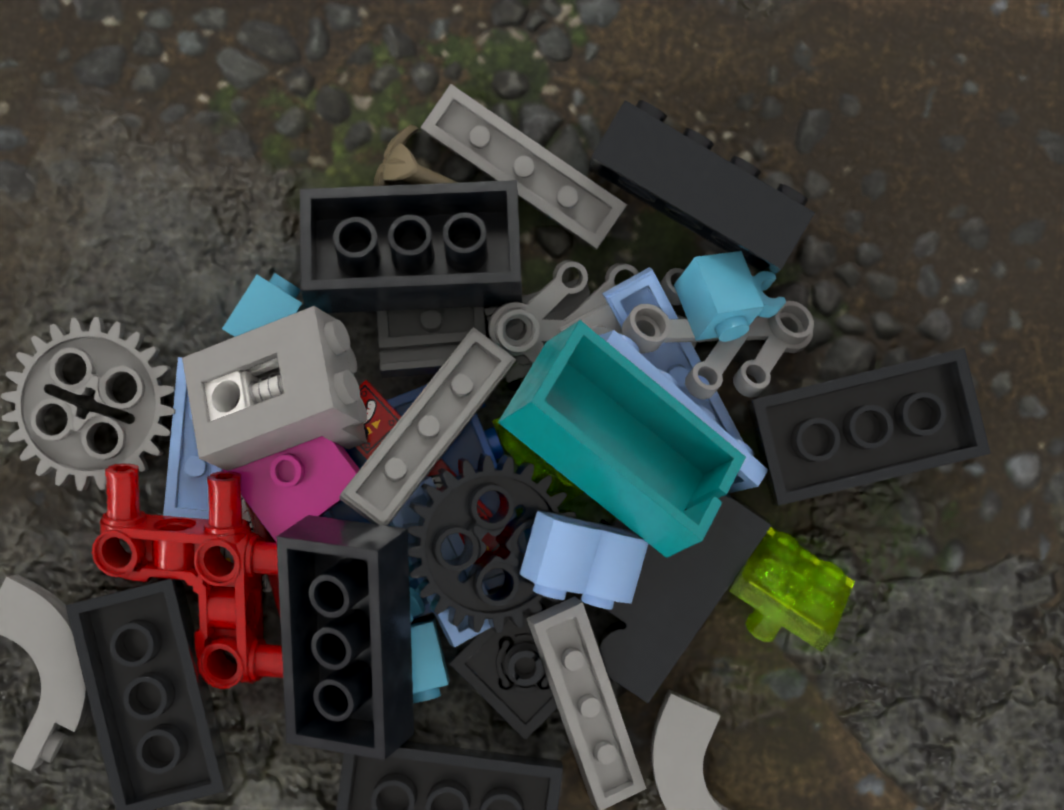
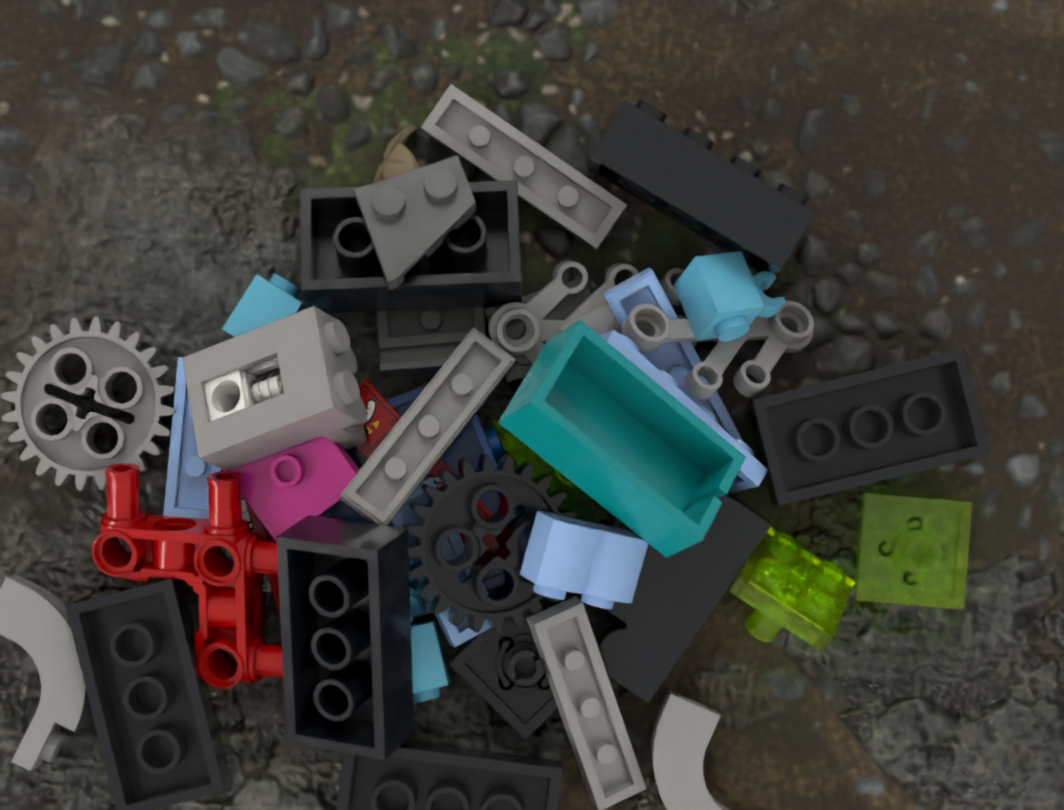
(414, 213): none -> dark grey wing
(938, 580): none -> clear neon green plate

